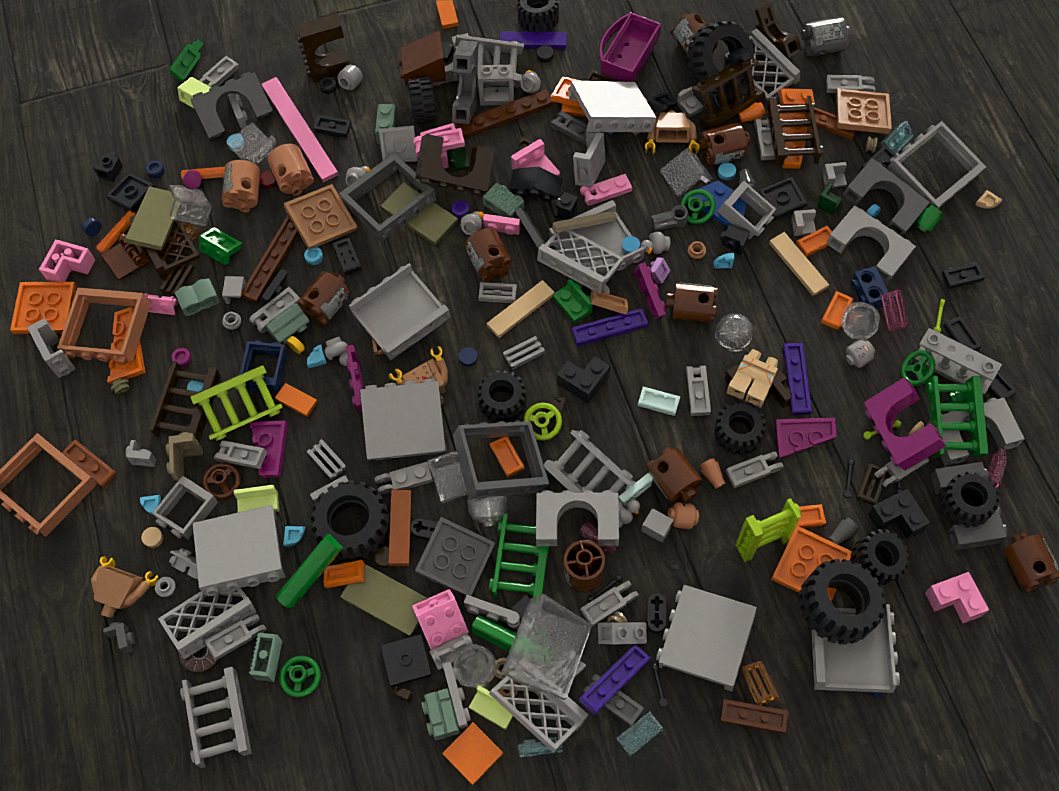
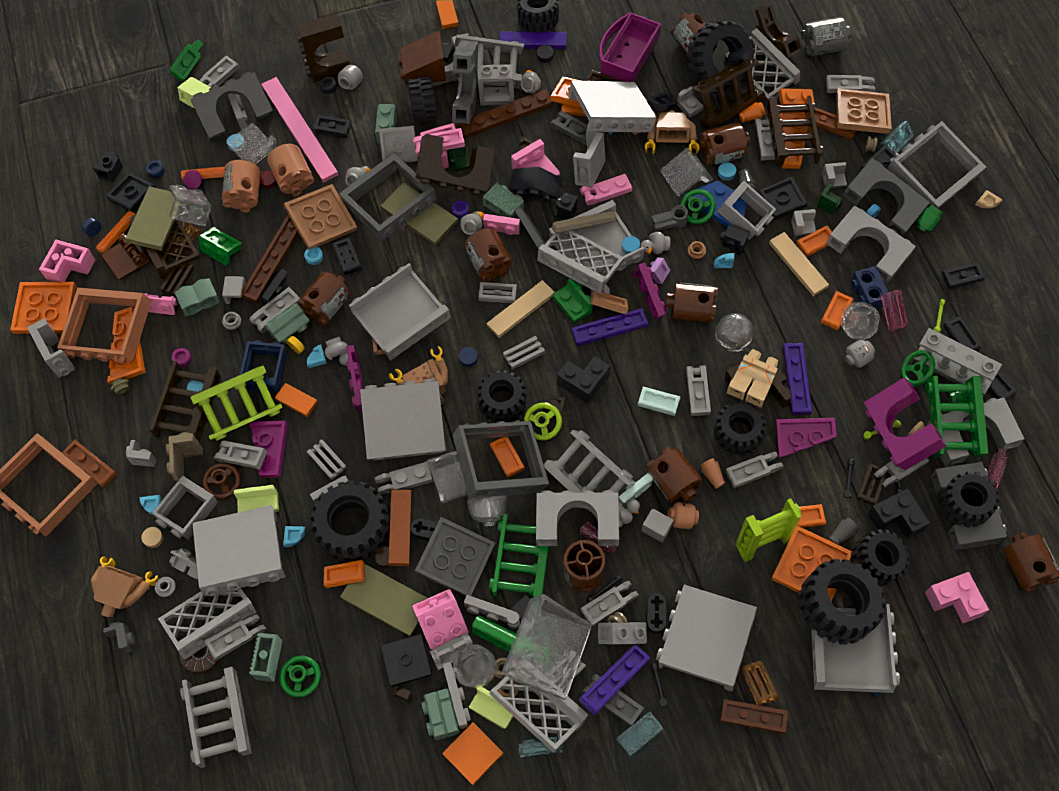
(309, 571): green brick -> none

